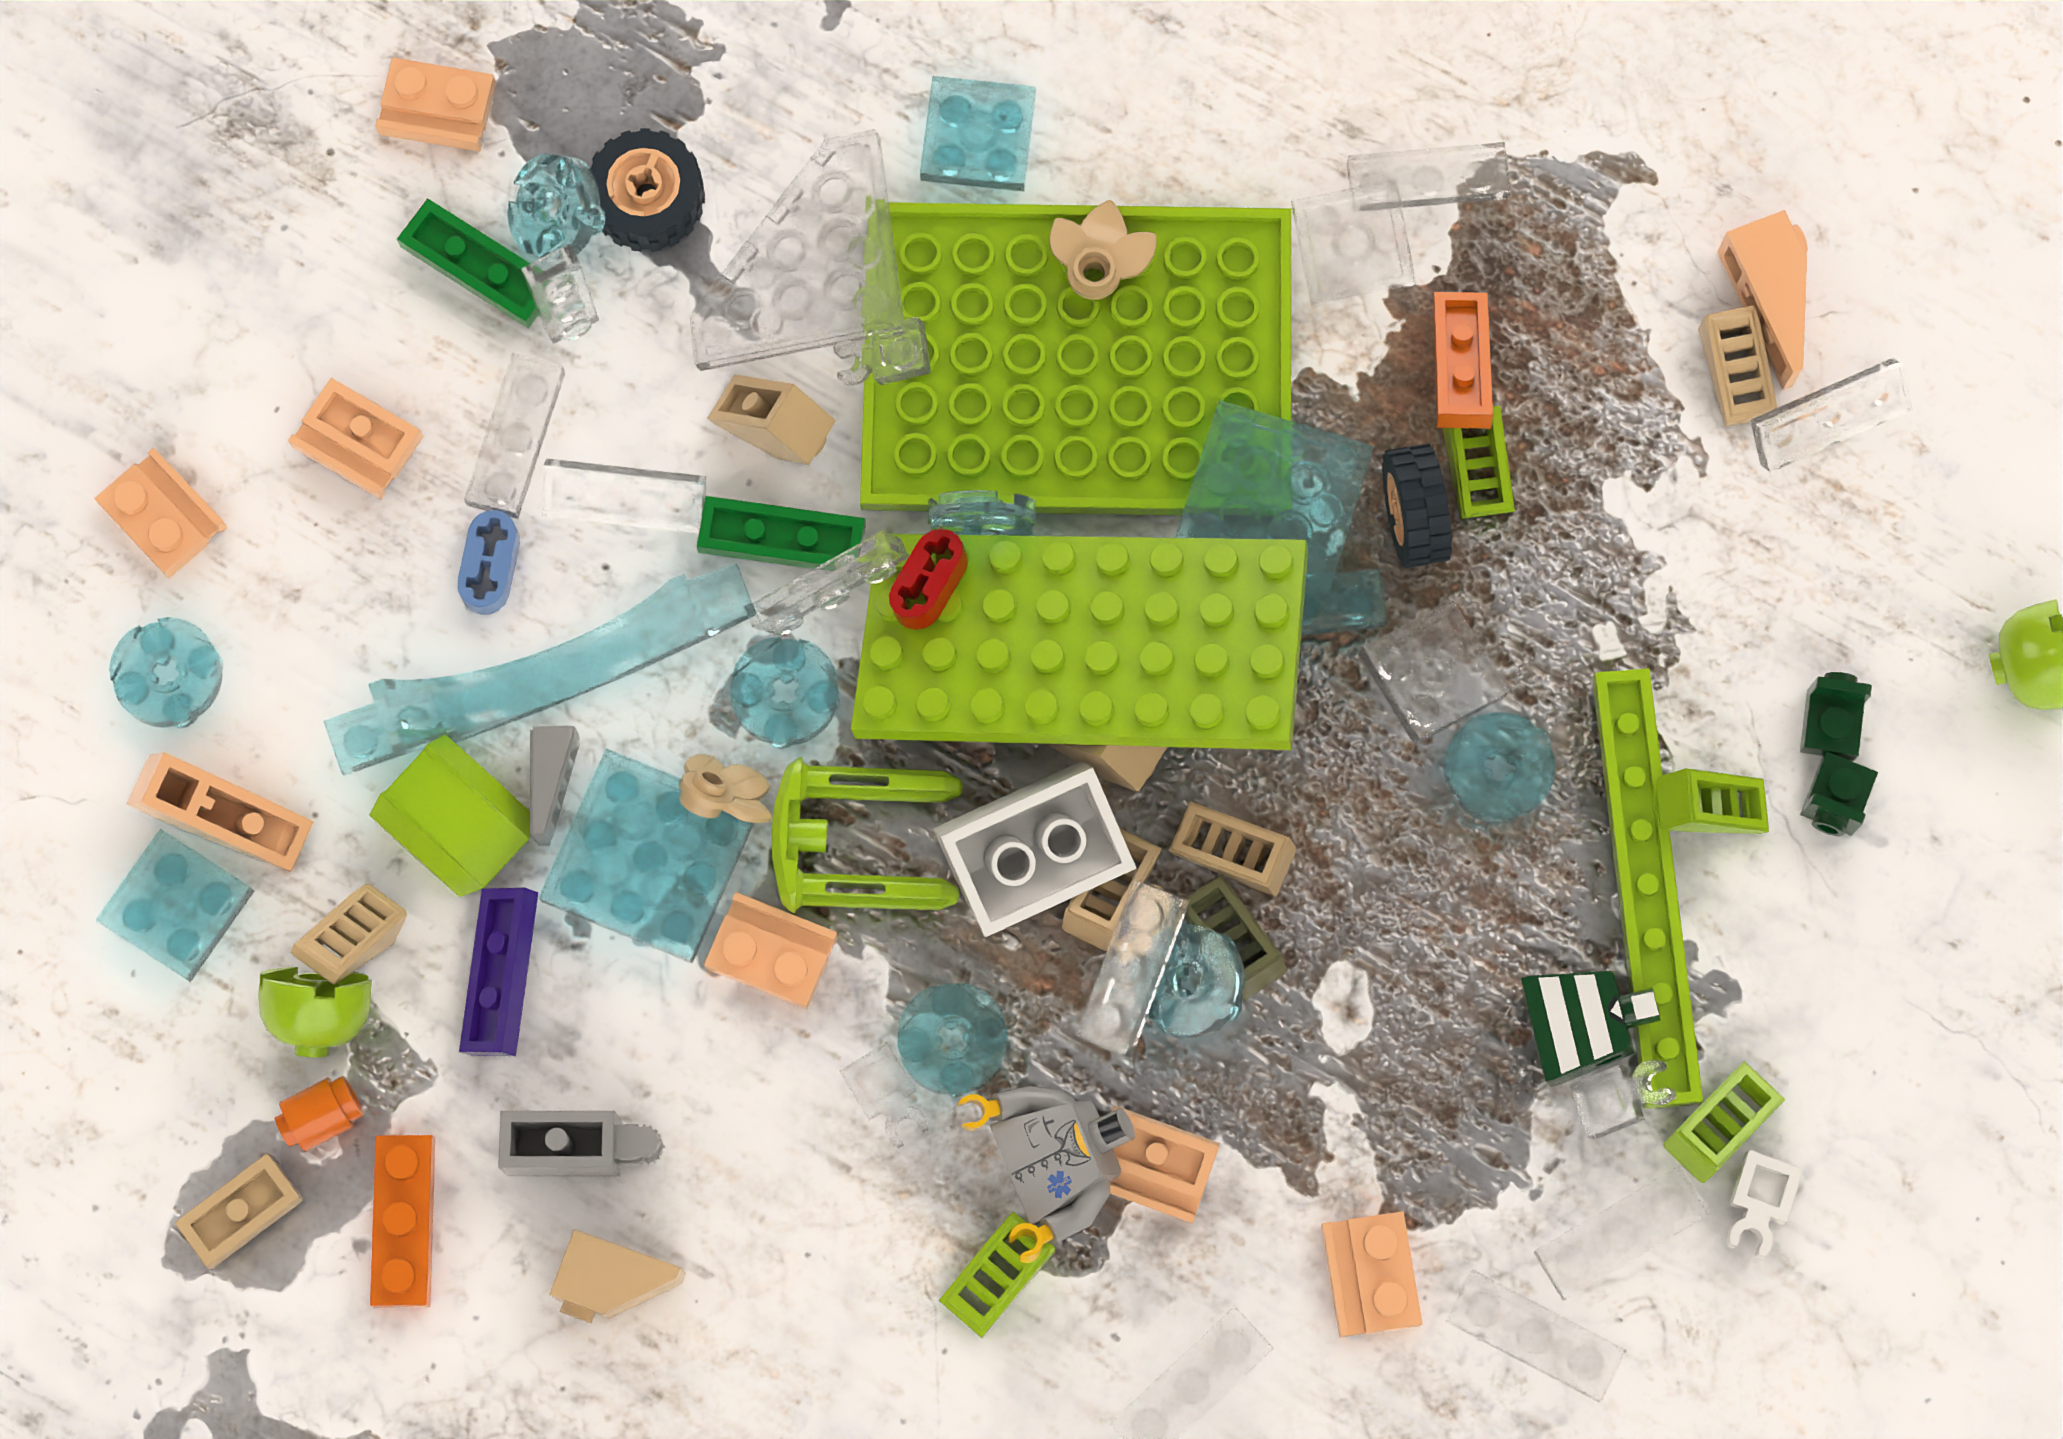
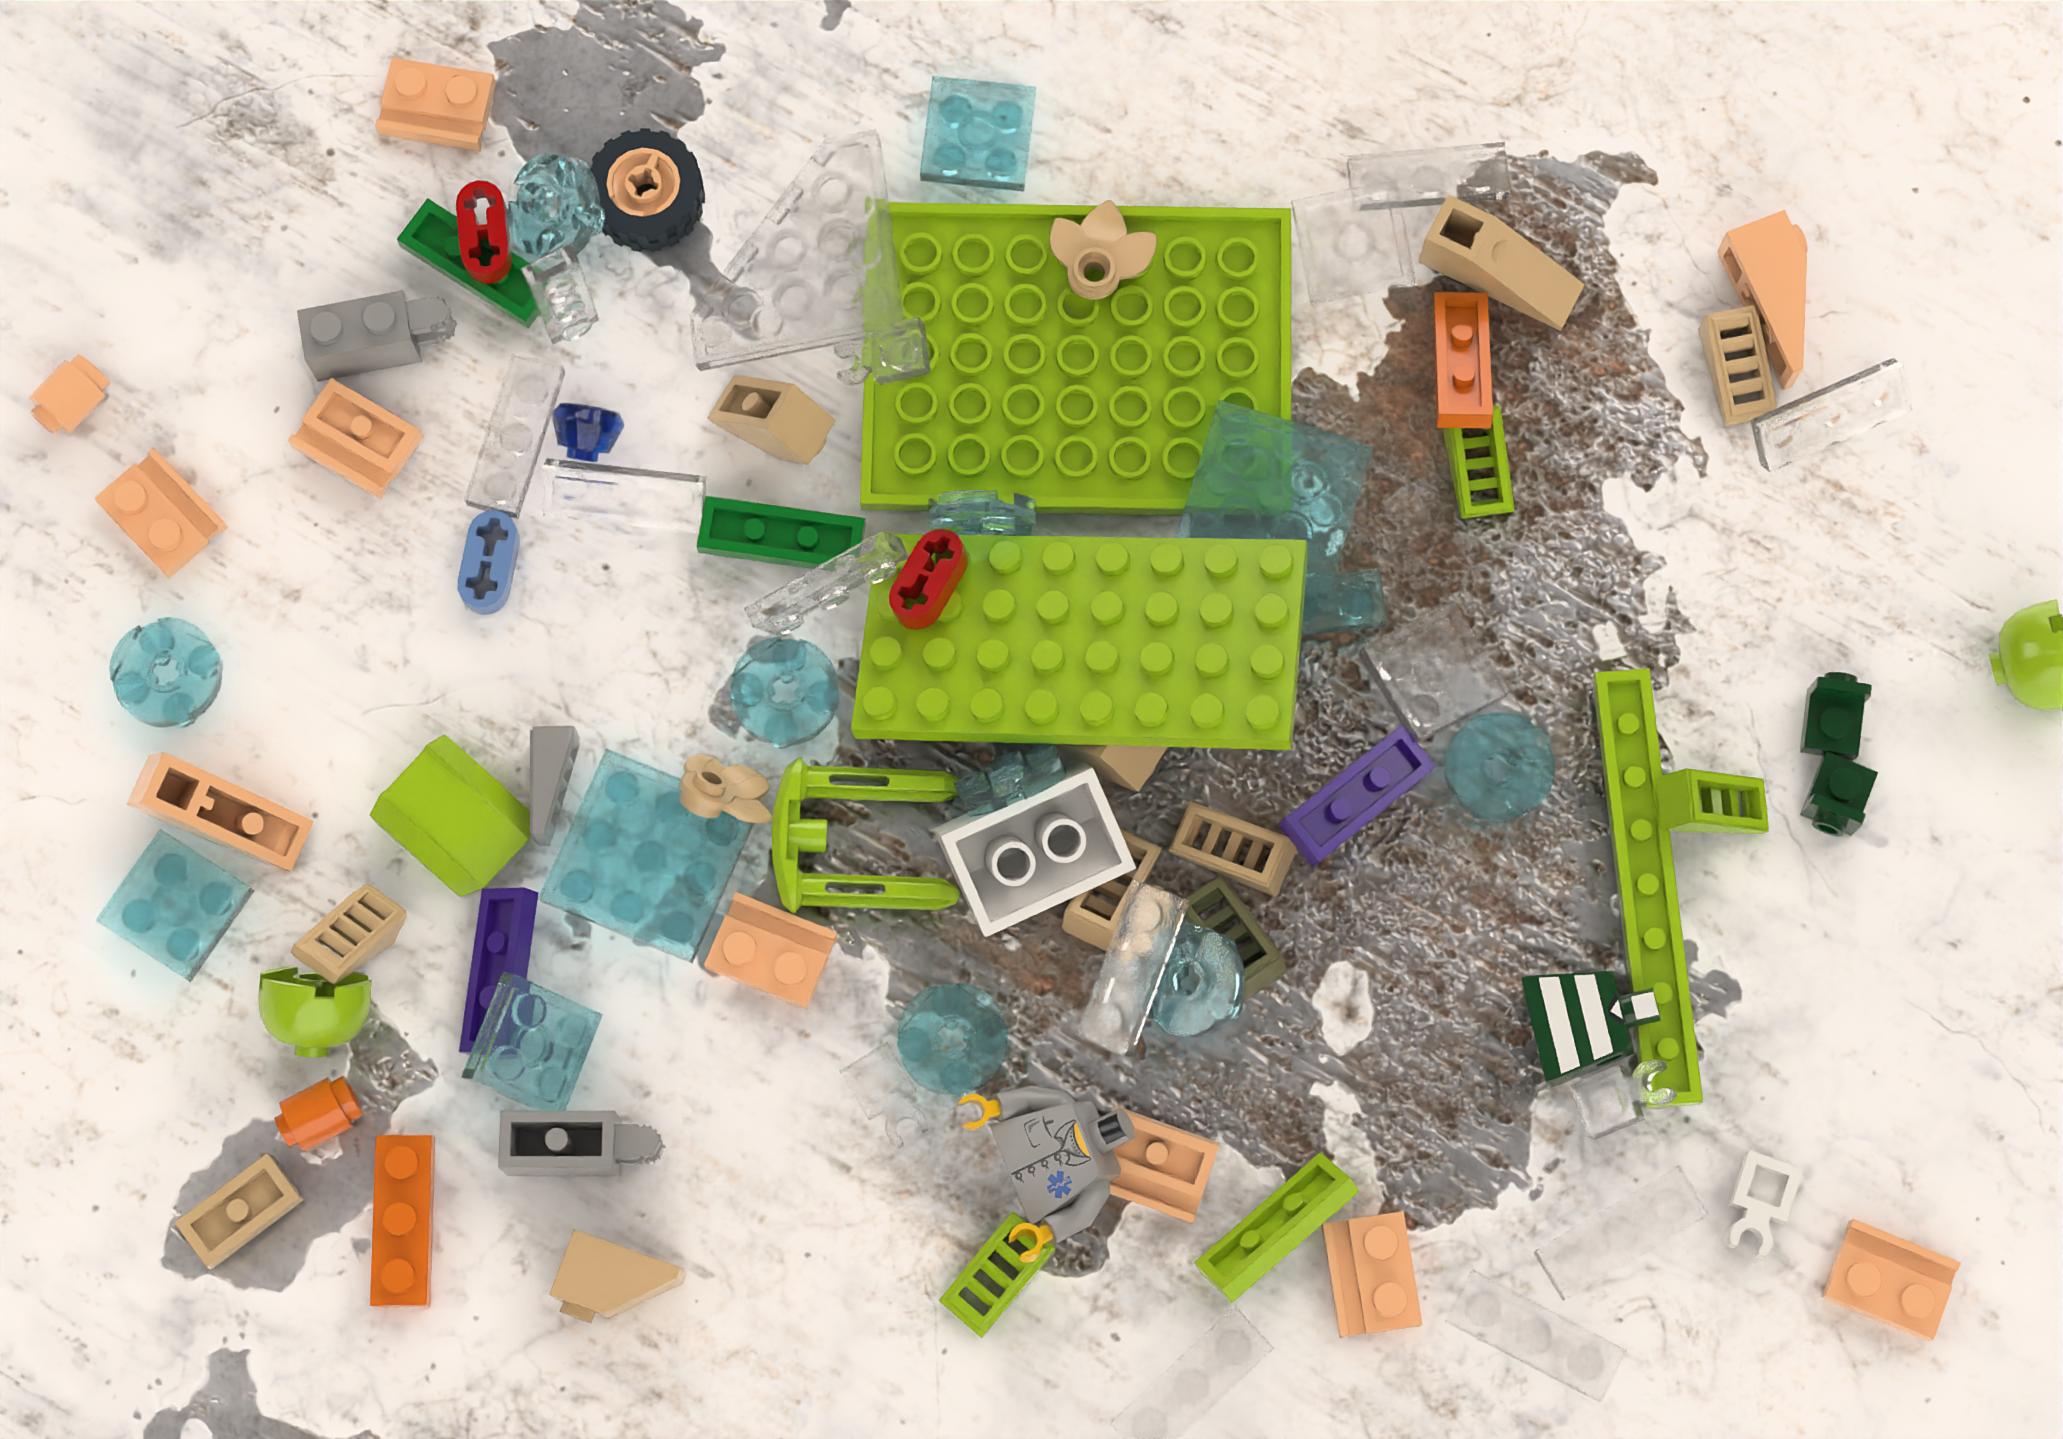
(68, 395): none -> light nougat brick
(371, 333): none -> light grey hinge
(467, 704): clear light blue slope -> none
(472, 233): none -> red beam
(531, 1044): none -> clear light blue plate
(586, 430): none -> clear blue cone
(1010, 779): none -> clear light blue plate
(1276, 1227): none -> lime plate
(1357, 795): none -> dark purple plate
(1417, 505): black wheel -> none
(1500, 262): none -> tan slope
(1699, 1147): lime slope -> none
(1891, 1280): none -> light nougat plate

